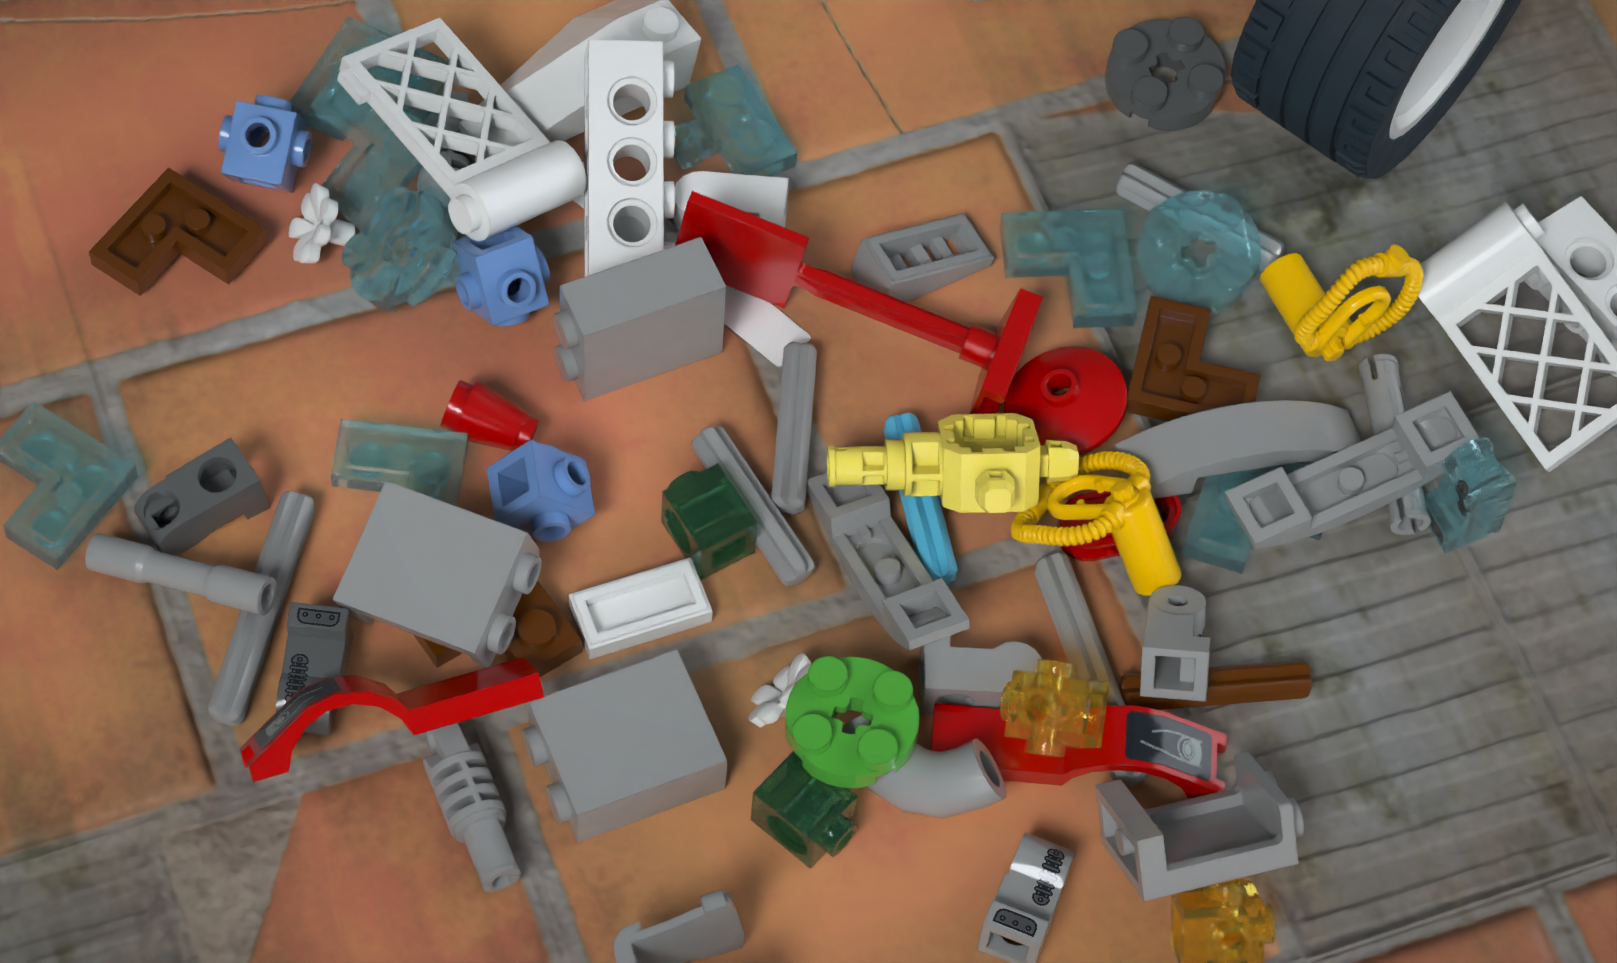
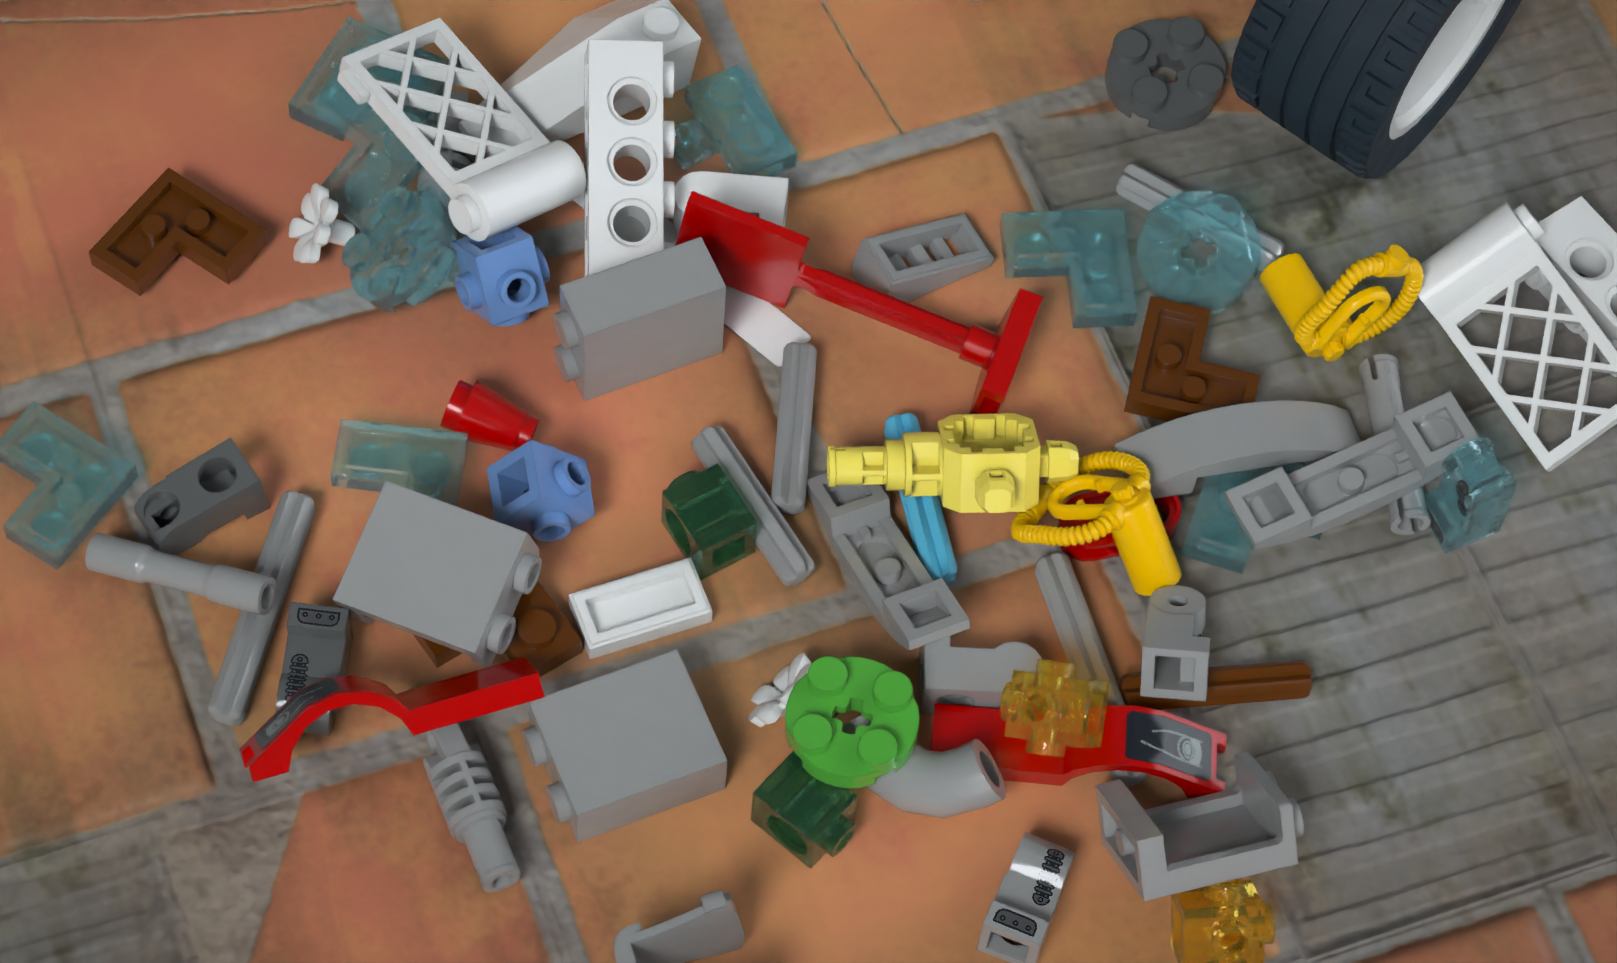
(277, 161): medium blue brick -> none
(1082, 415): red dish -> none

